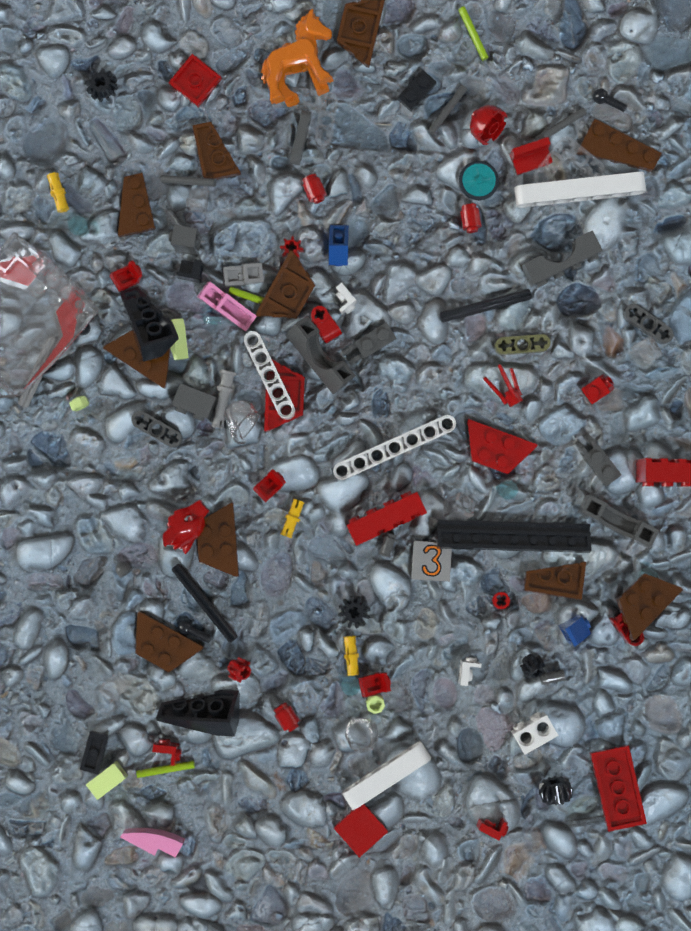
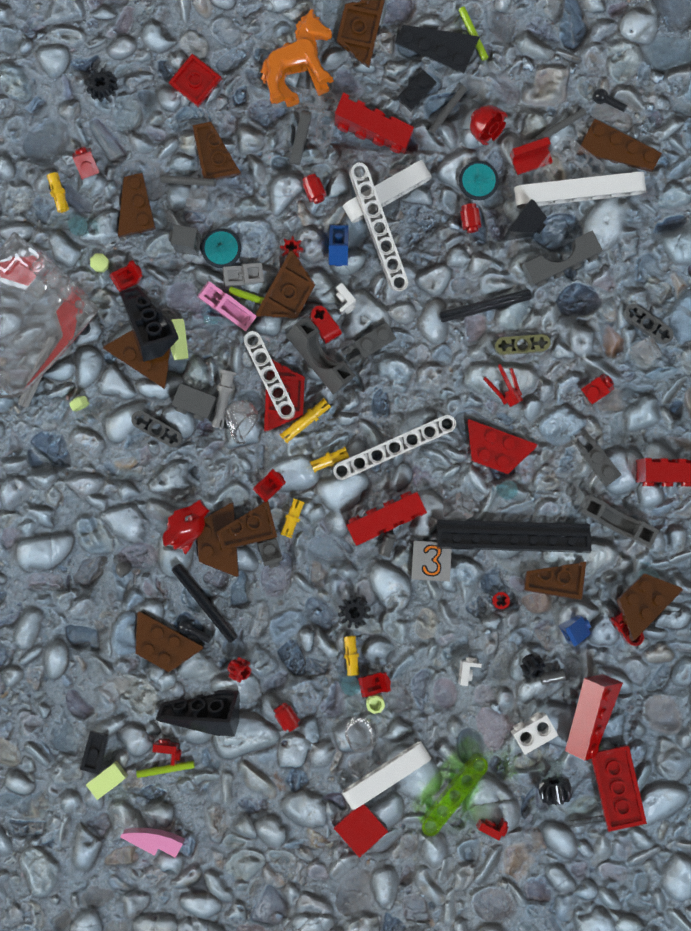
(85, 162): none -> bracket
(99, 262): none -> yellowish green tile
(191, 270): black panel -> none
(221, 248): none -> teal wheel
(249, 529): none -> reddish brown wing
(271, 553): none -> dark grey bracket
(305, 420): none -> yellow pin
(329, 459): none -> yellow pin
(371, 220): none -> white beam
(372, 125): none -> red wedge
(390, 189): none -> white beam
(443, 47): none -> black wing
(453, 803): none -> clear neon green beam
(527, 222): none -> black slope
(592, 715): none -> wedge

